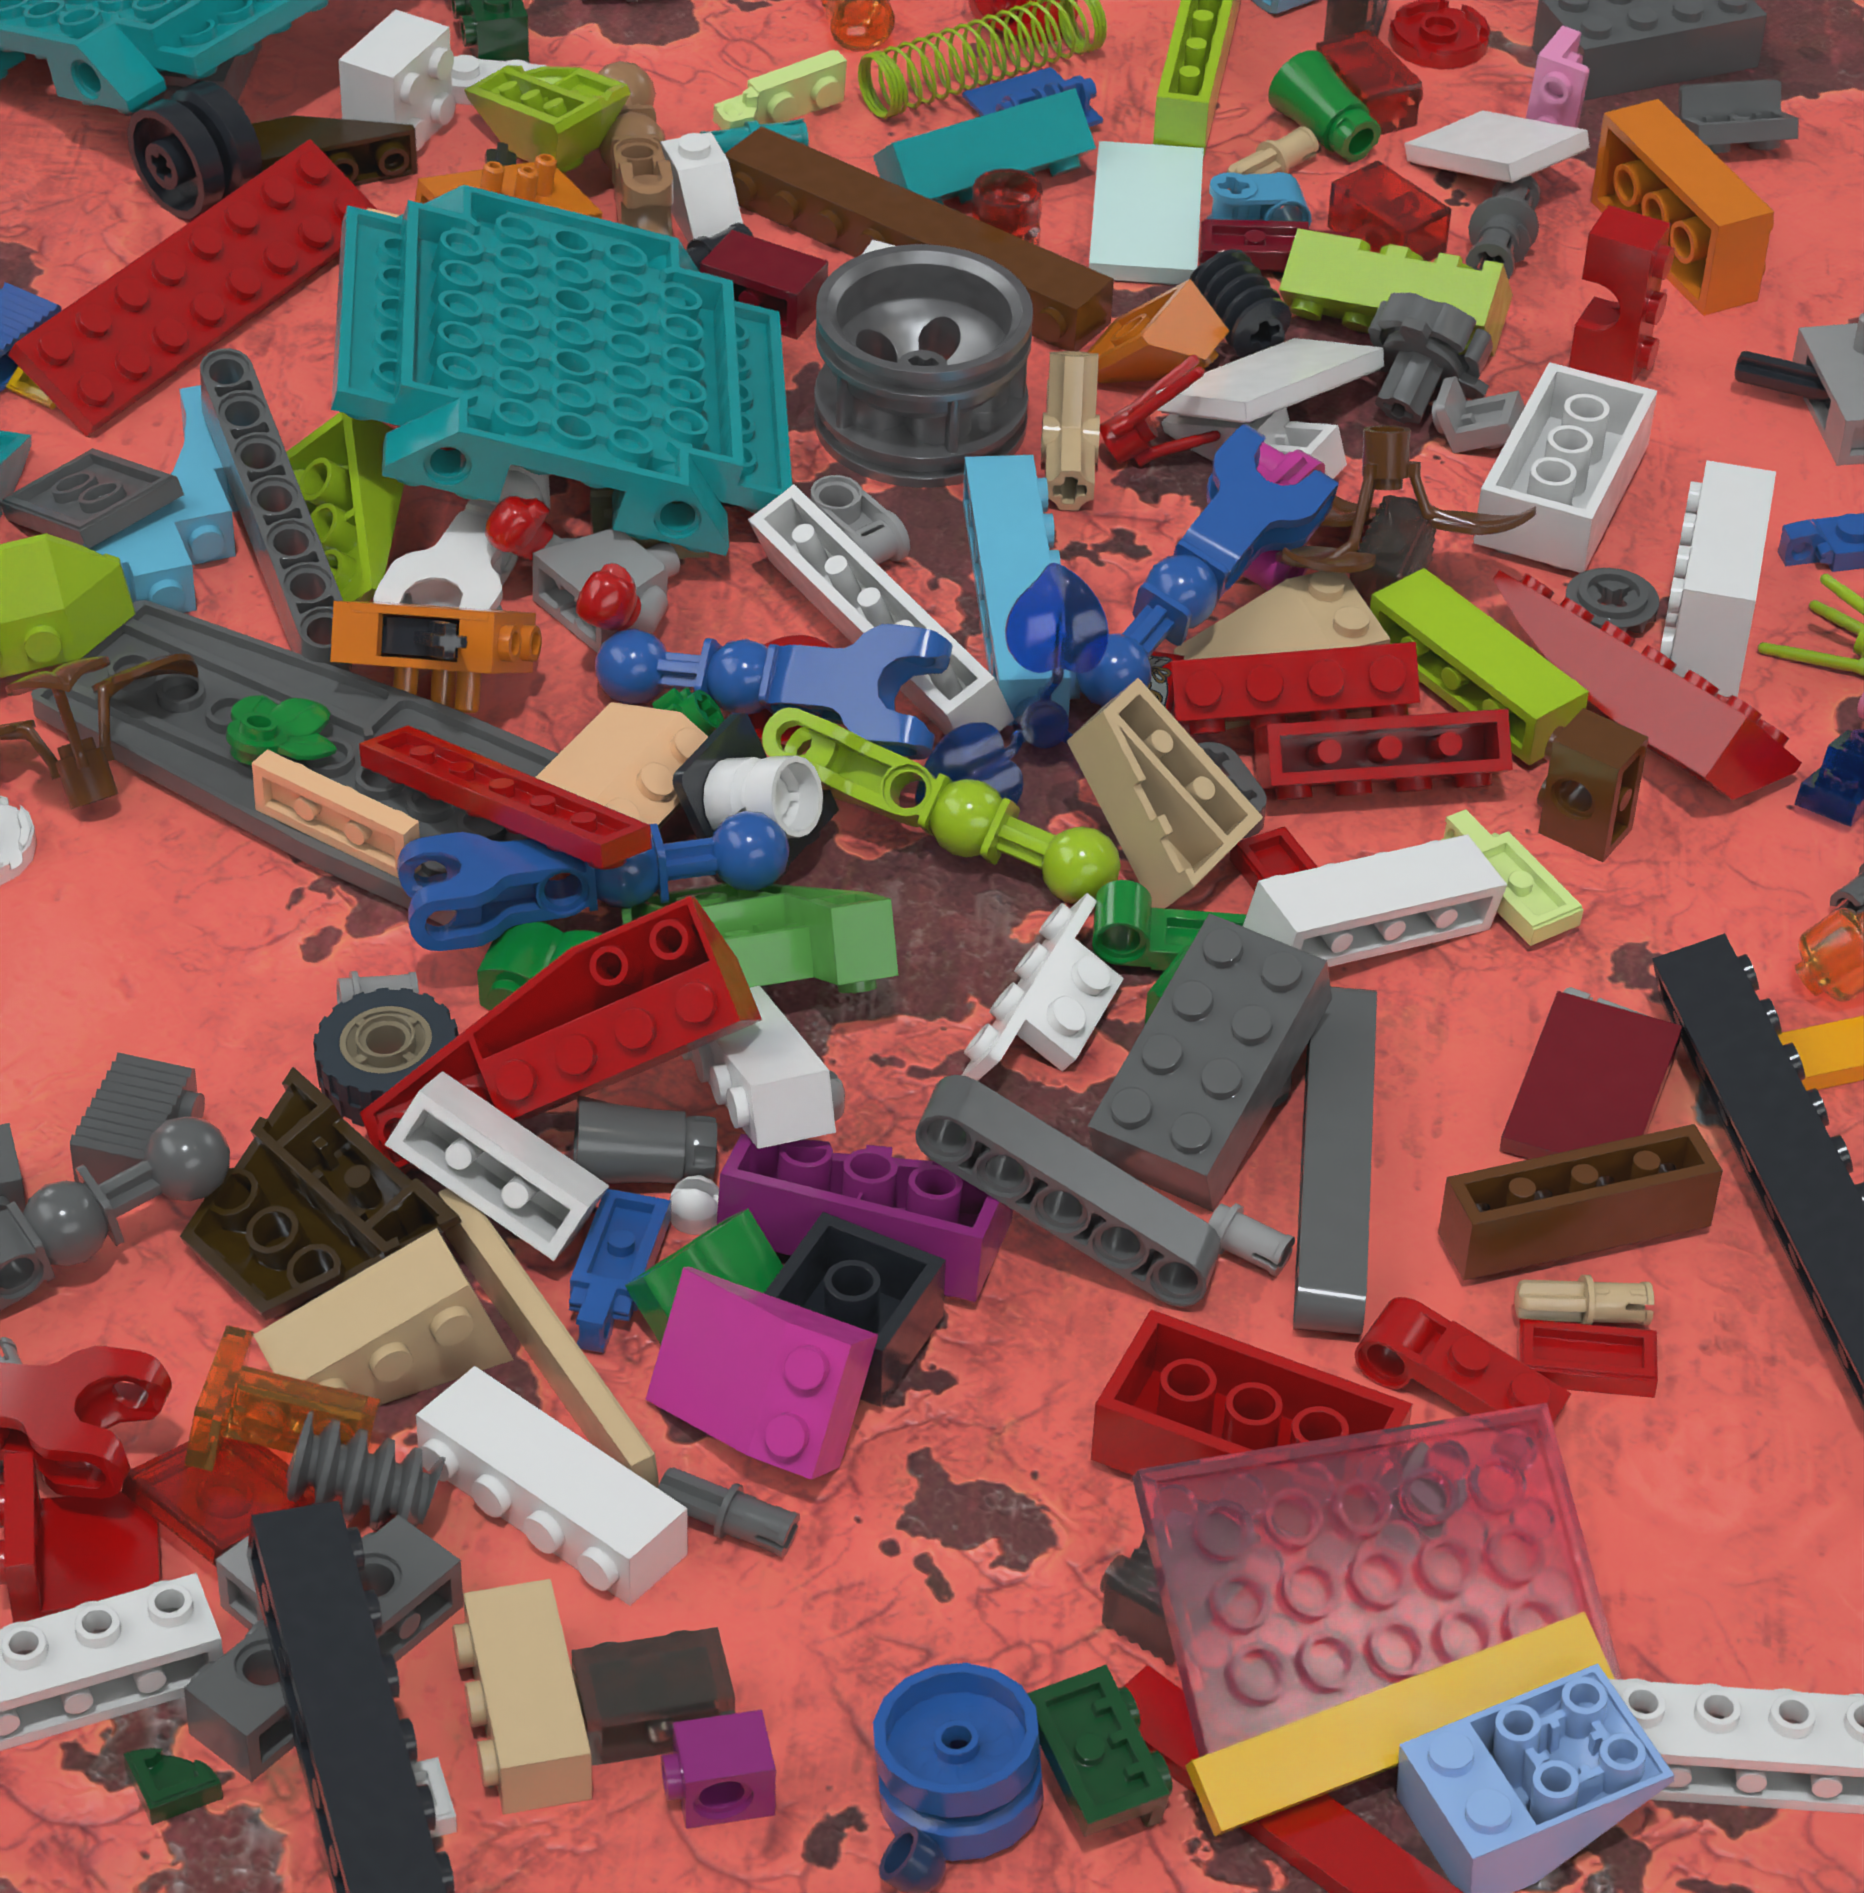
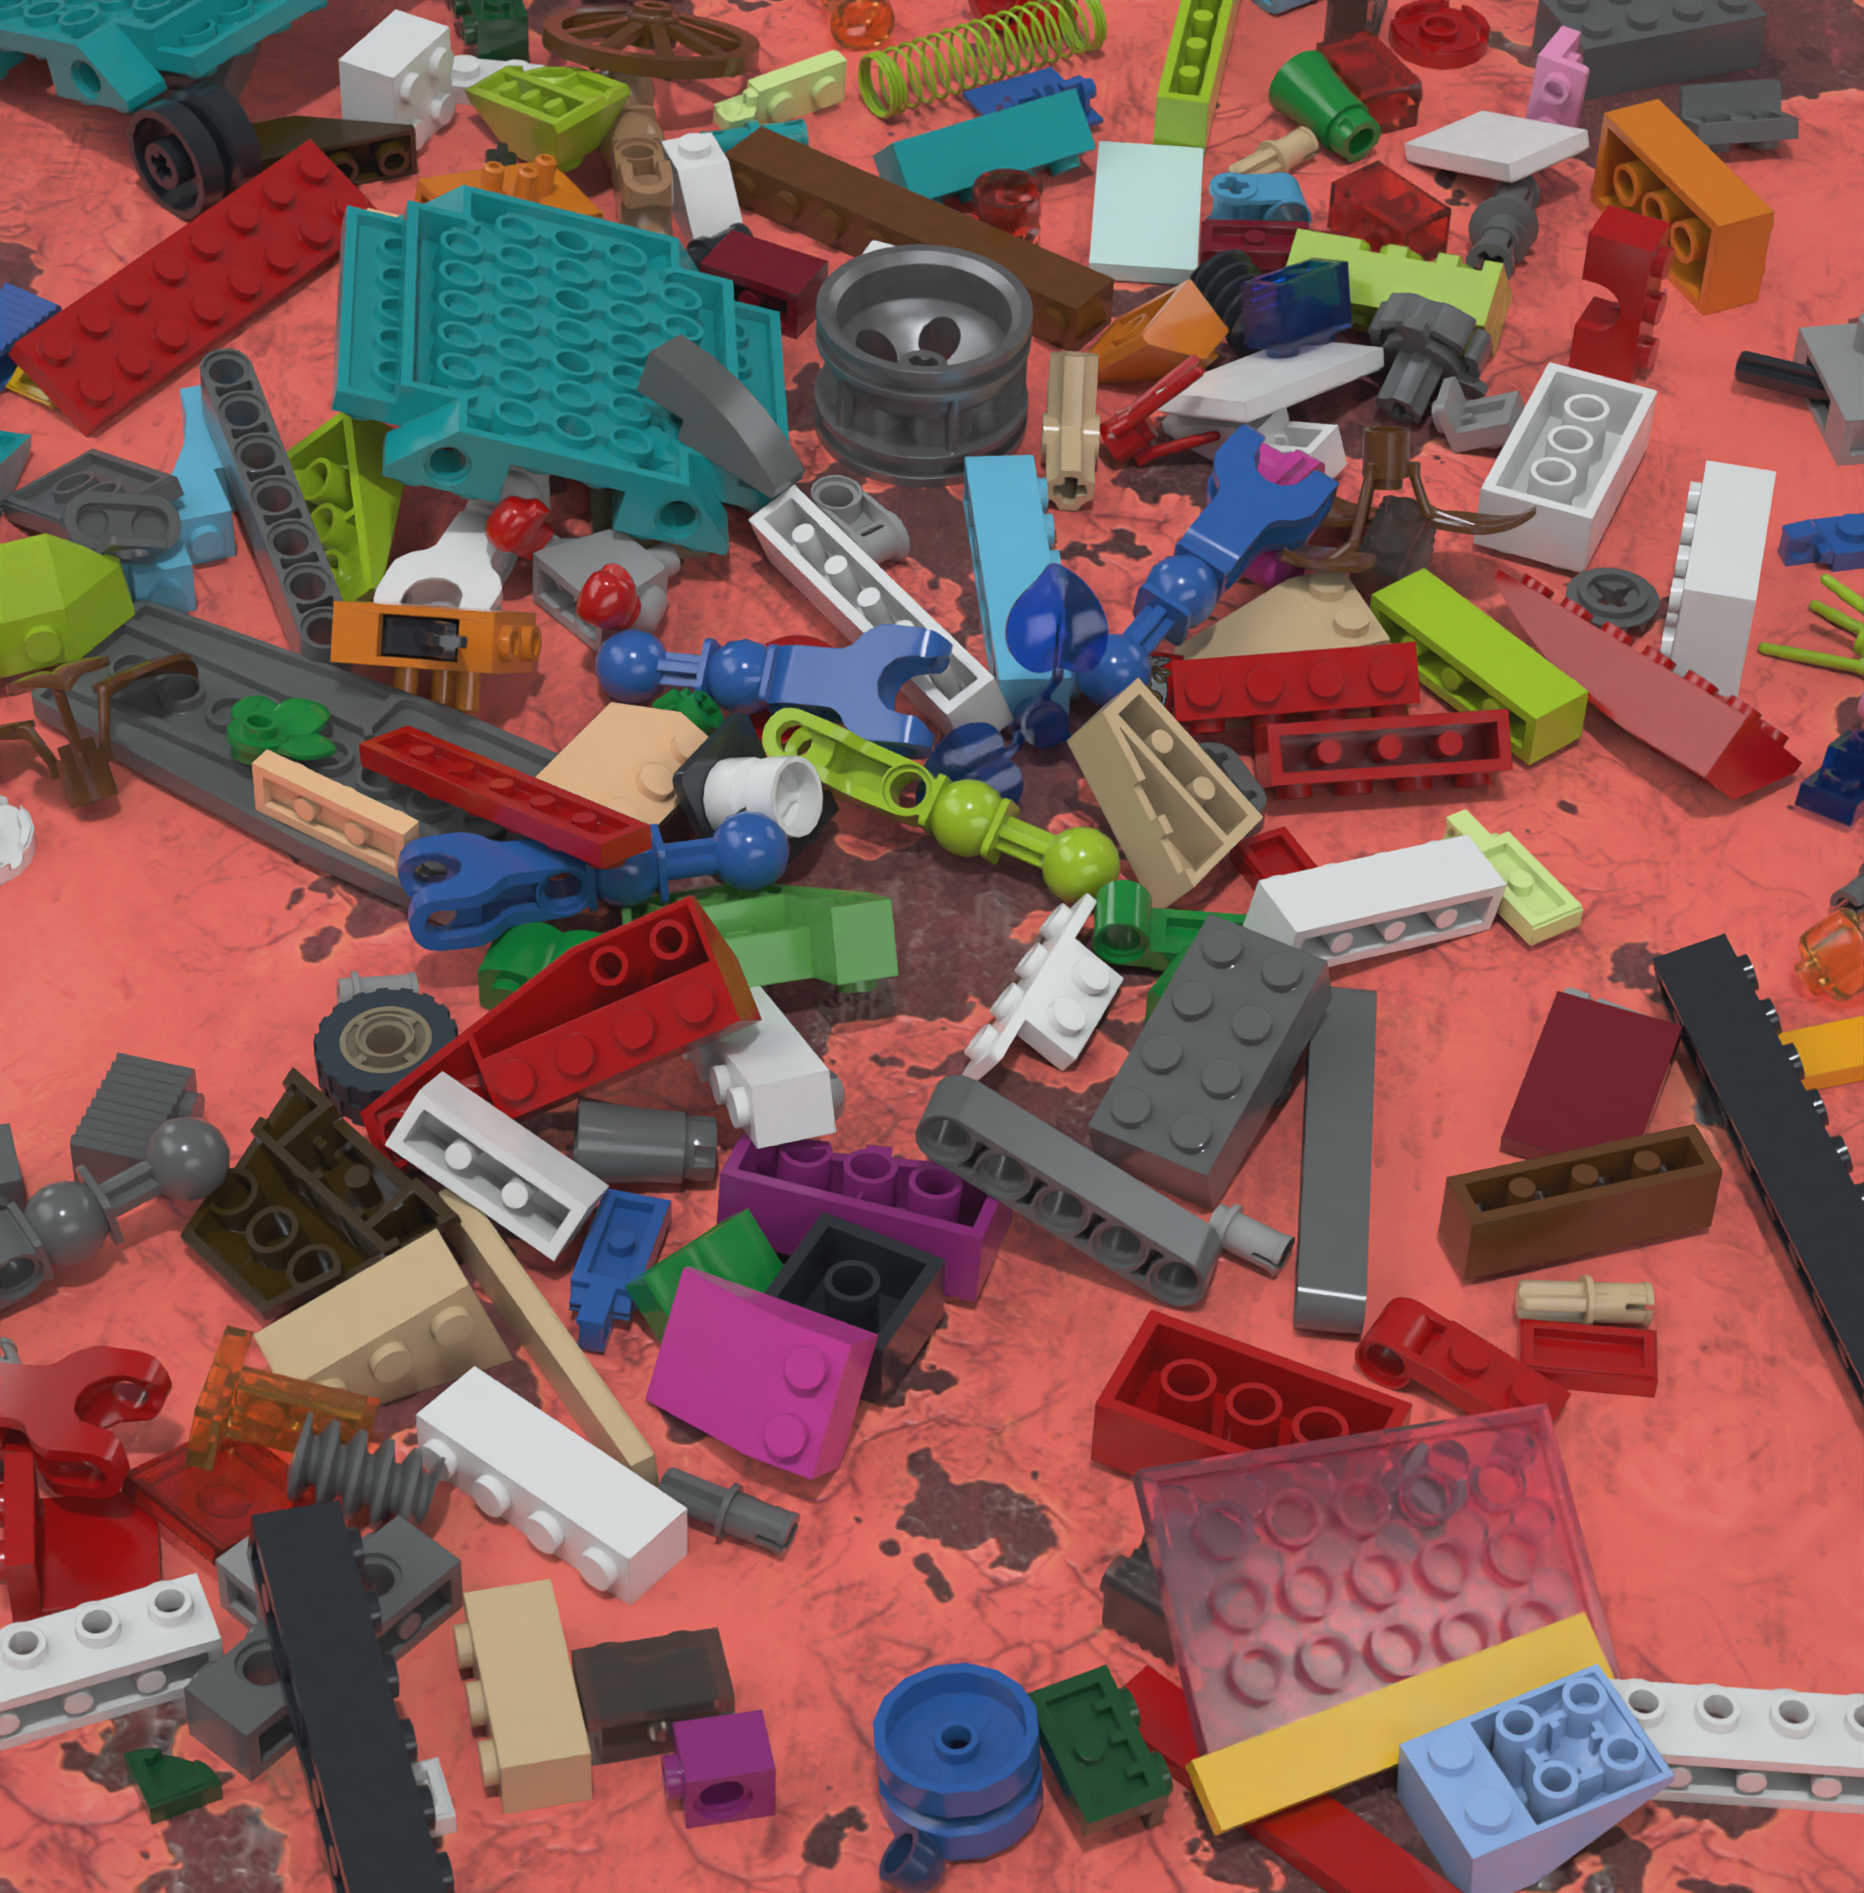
(122, 524): none -> dark grey bracket
(651, 27): none -> reddish brown wheel
(694, 1205): white hinge -> none
(720, 416): none -> dark grey slope
(1296, 306): none -> clear blue brick
(1591, 784): reddish brown brick -> none

